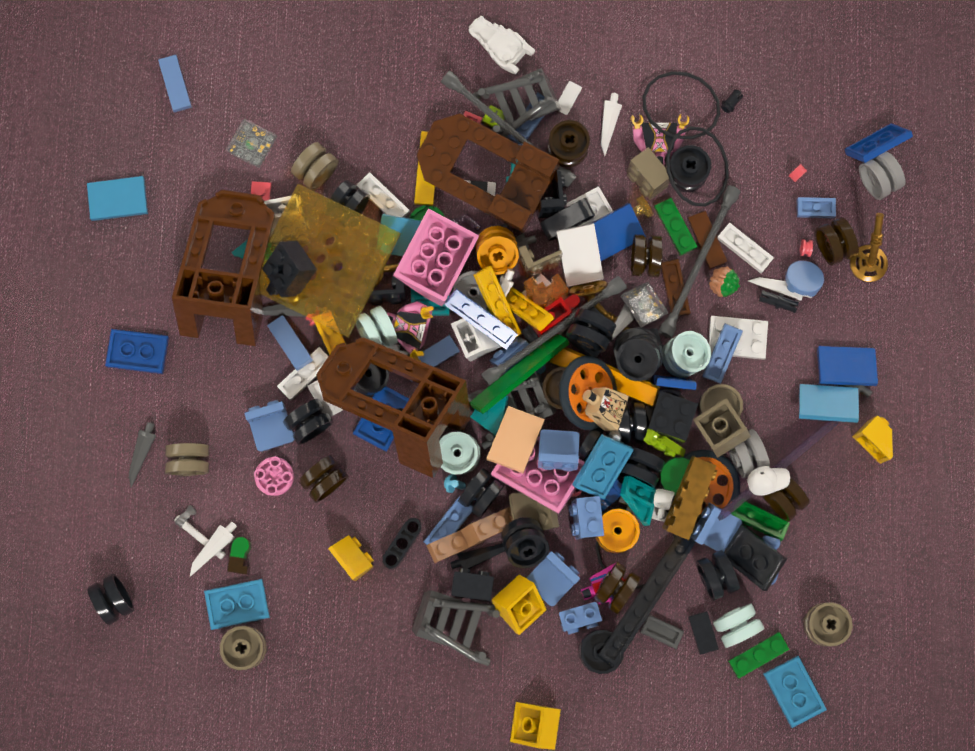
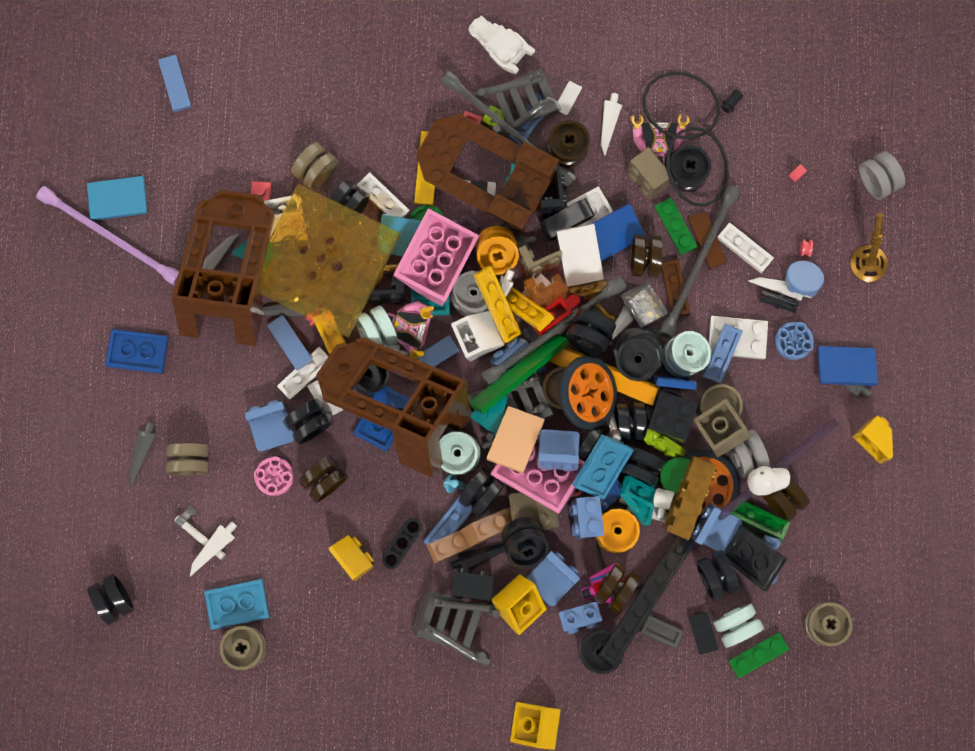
(48, 197): none -> lavender hose
(216, 256): none -> light grey bar
(238, 556): leg -> none
(251, 143): clear tile -> none
(288, 269): black hinge -> none
(481, 318): tile -> none
(605, 407): tan torso -> none
(643, 207): clear yellow tile -> none
(724, 282): piece -> none
(794, 340): none -> medium blue tile
(794, 691): dark azure tile -> none
(816, 207): medium blue plate -> none
(828, 403): dark azure tile -> none
(836, 241): dark brown wheel -> none
(878, 142): blue tile -> none

